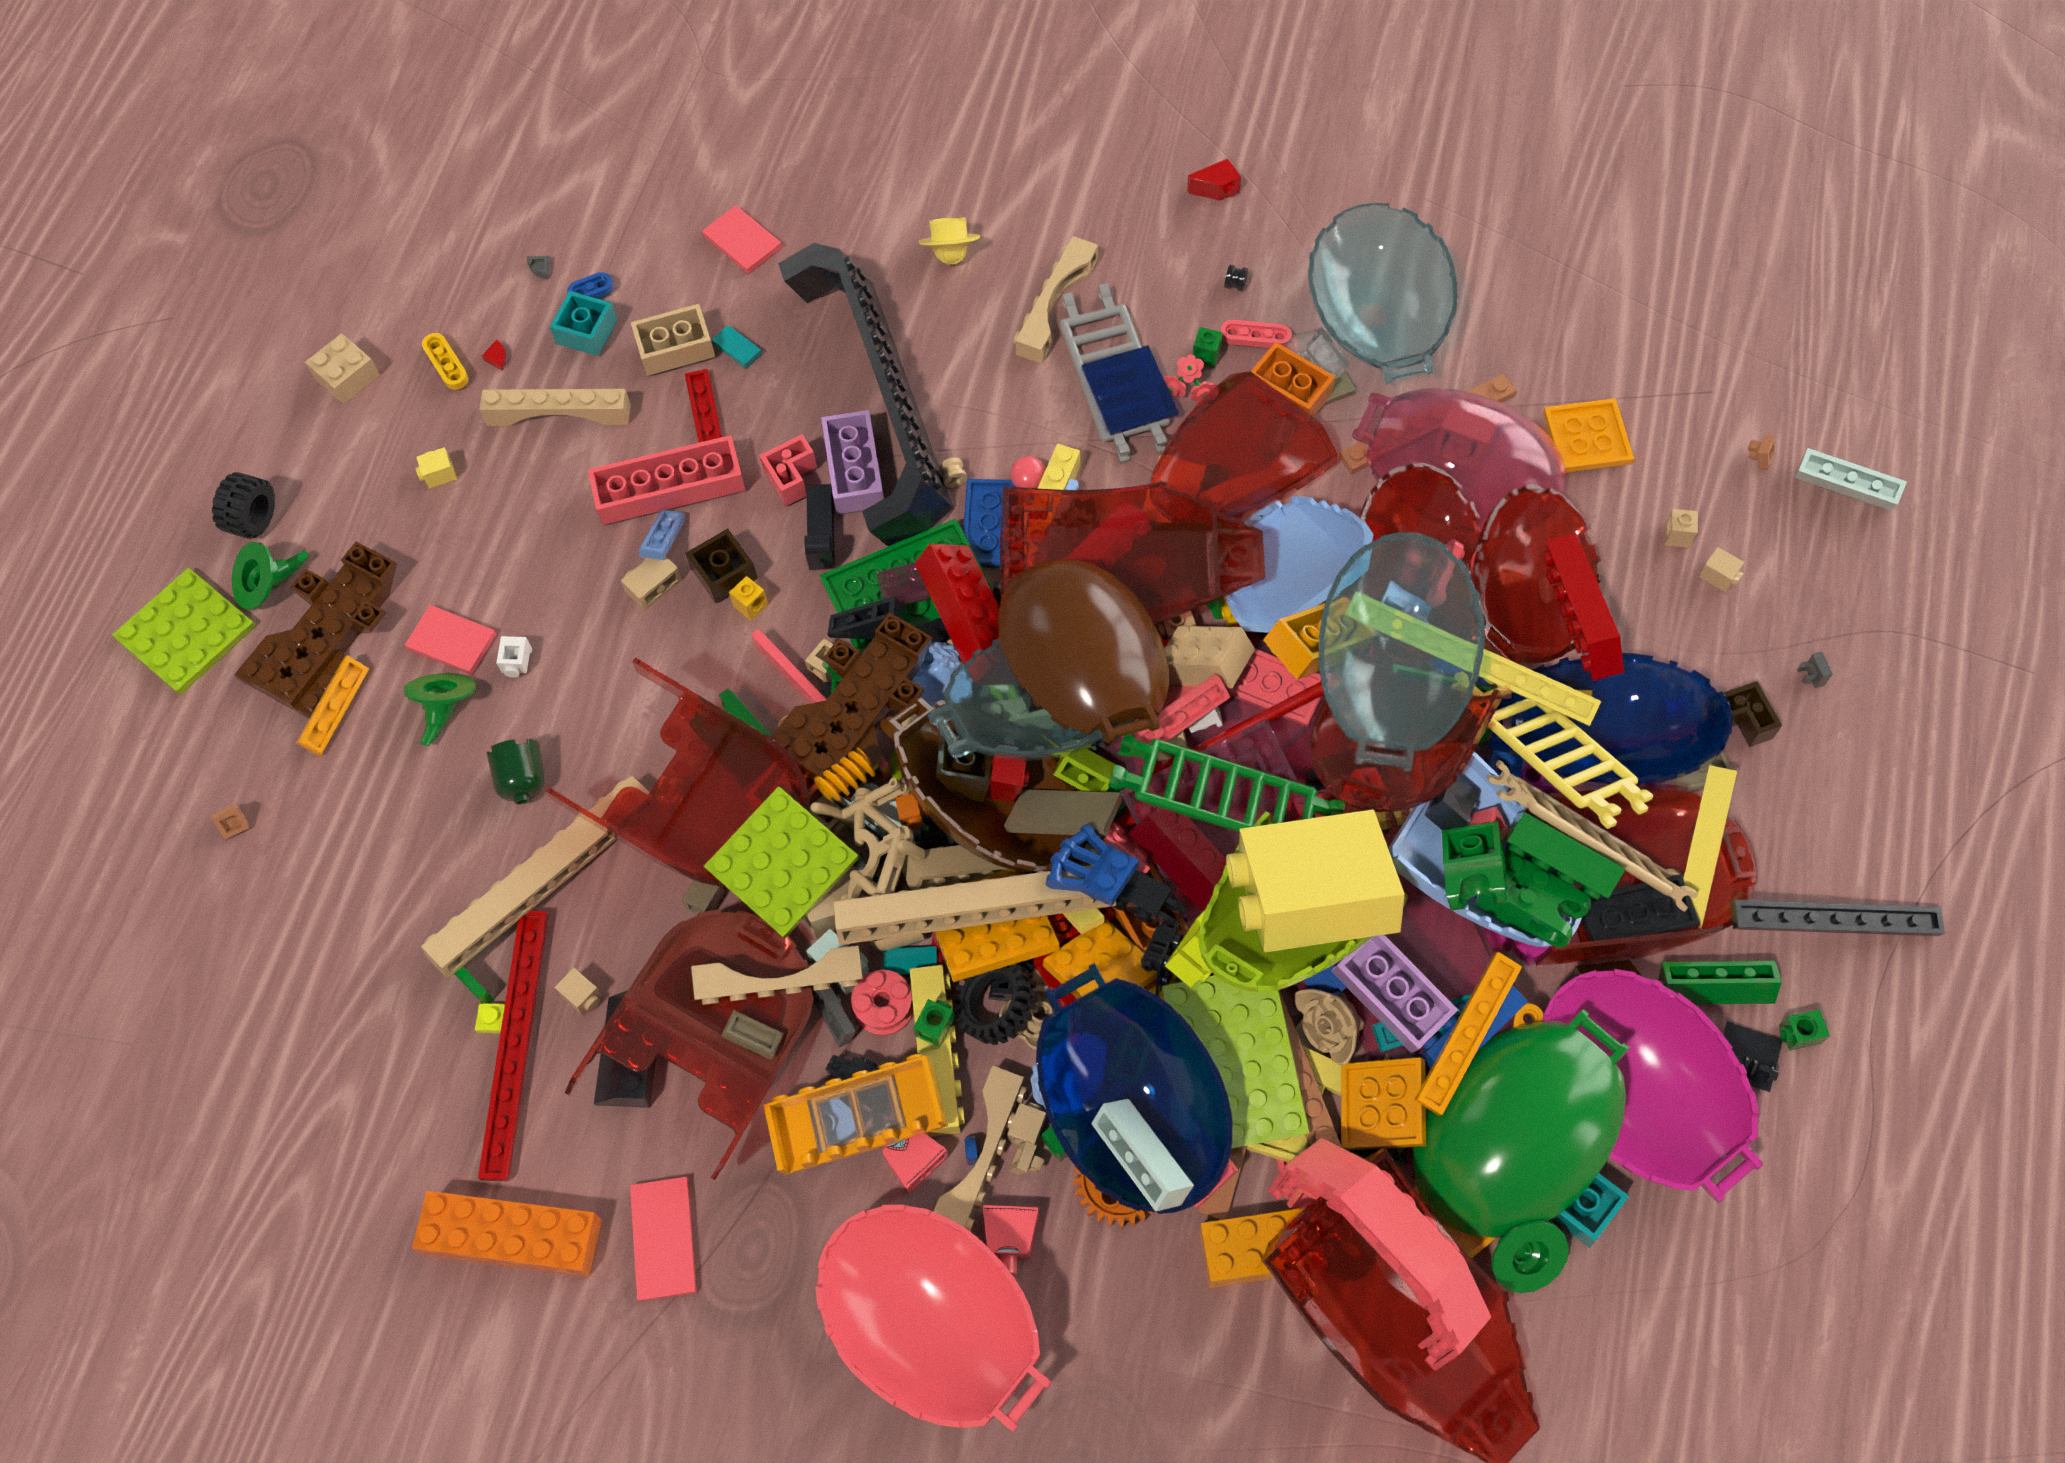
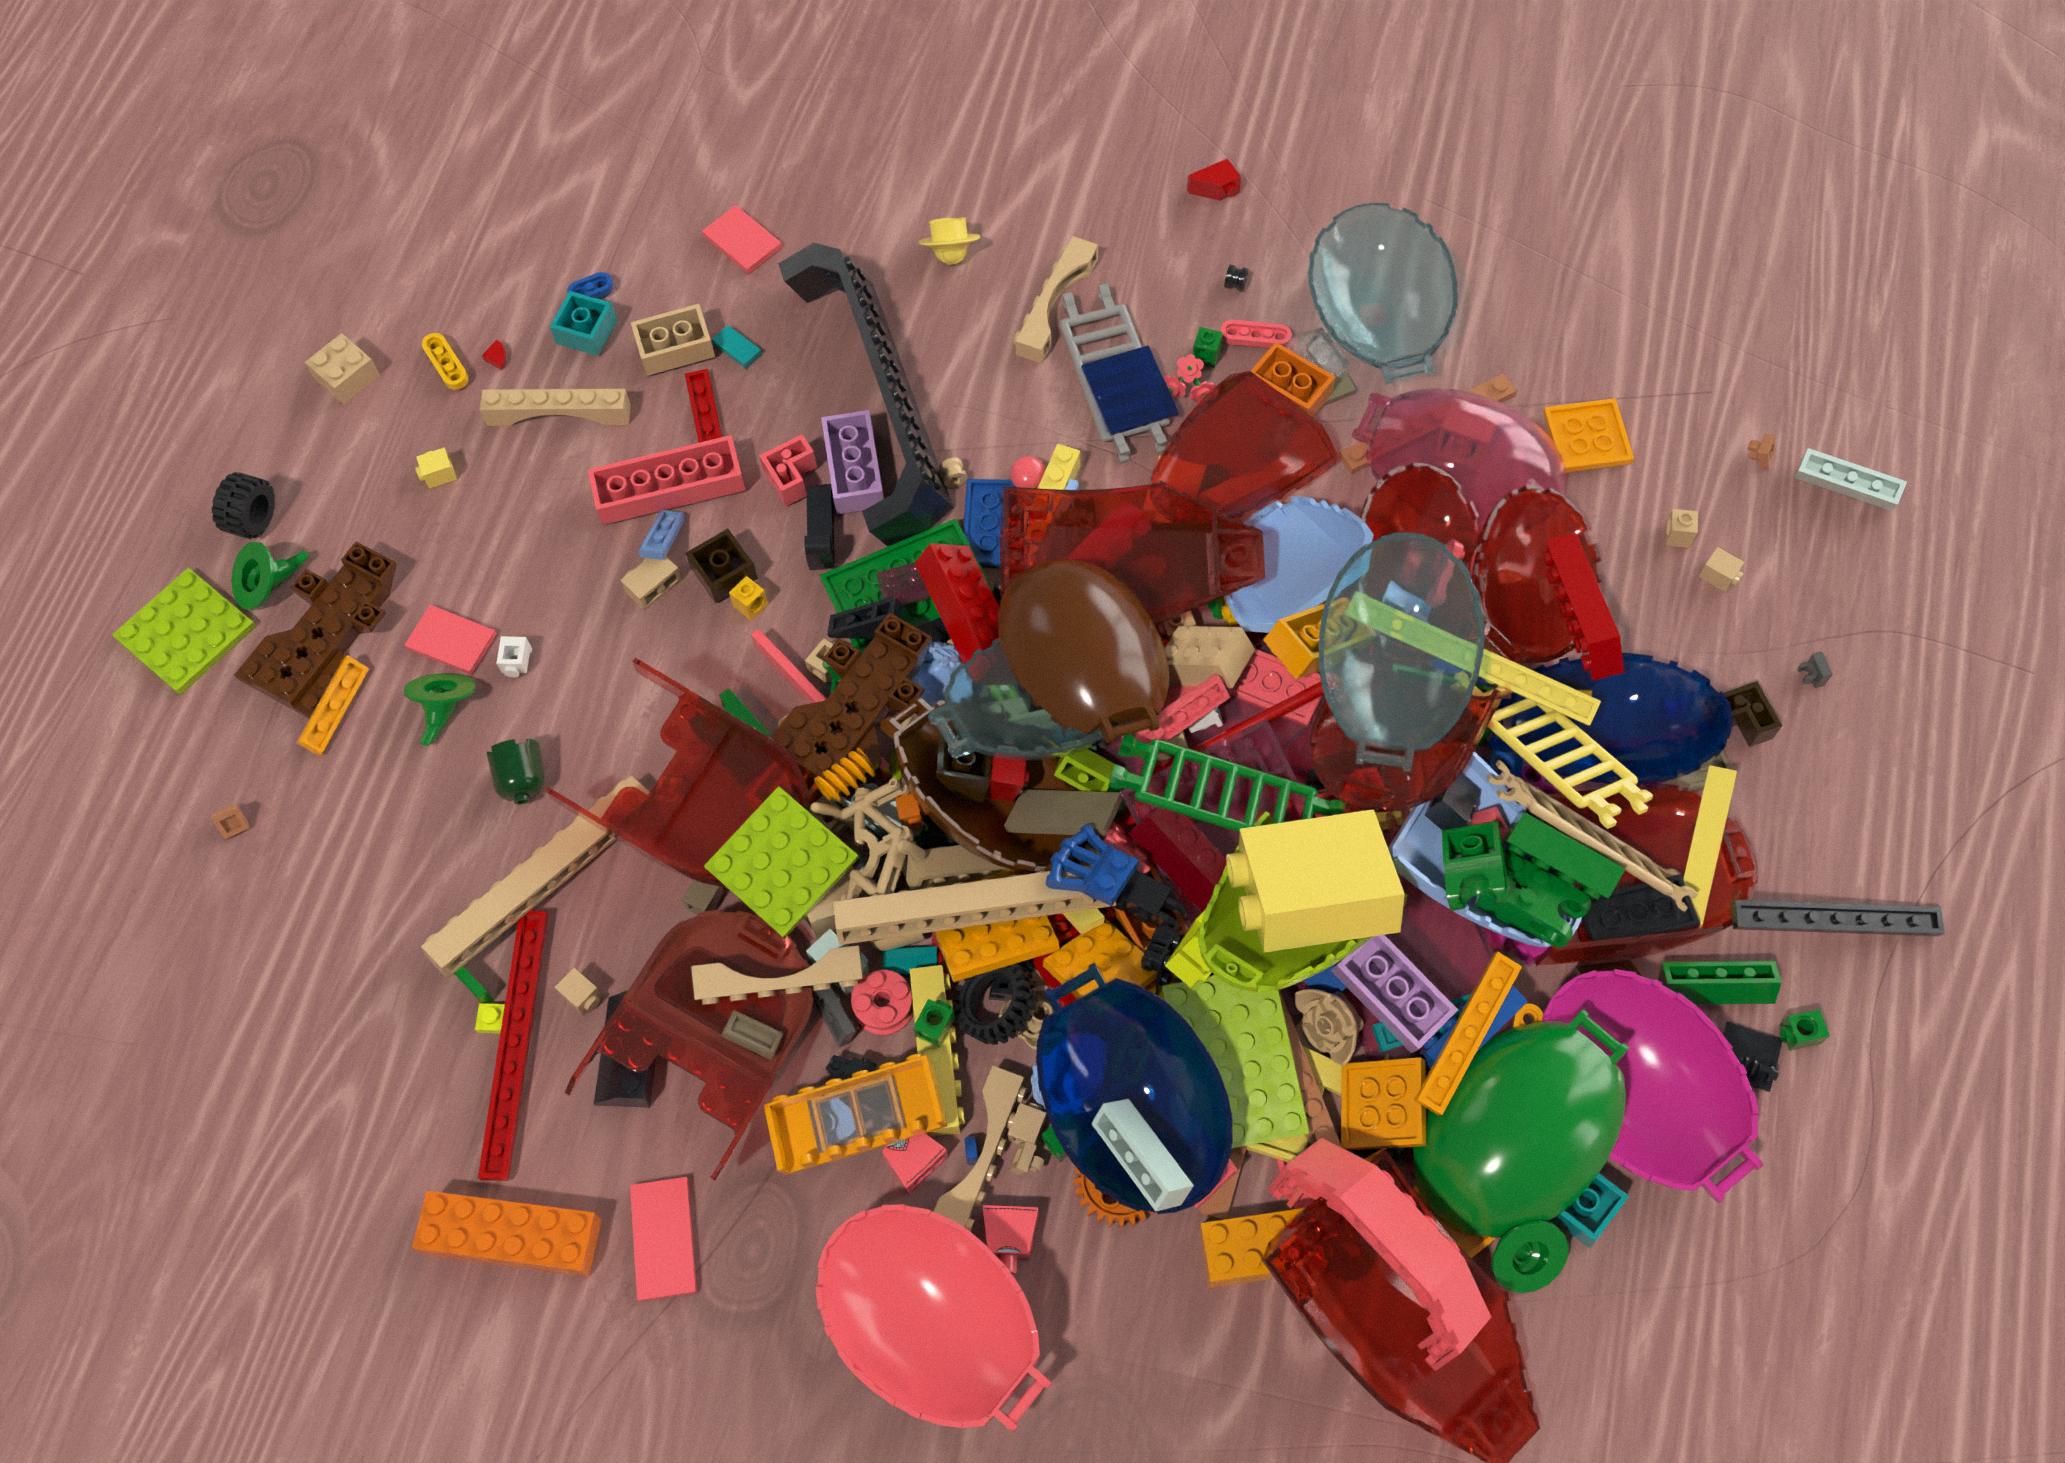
(540, 265): dark grey tile -> none

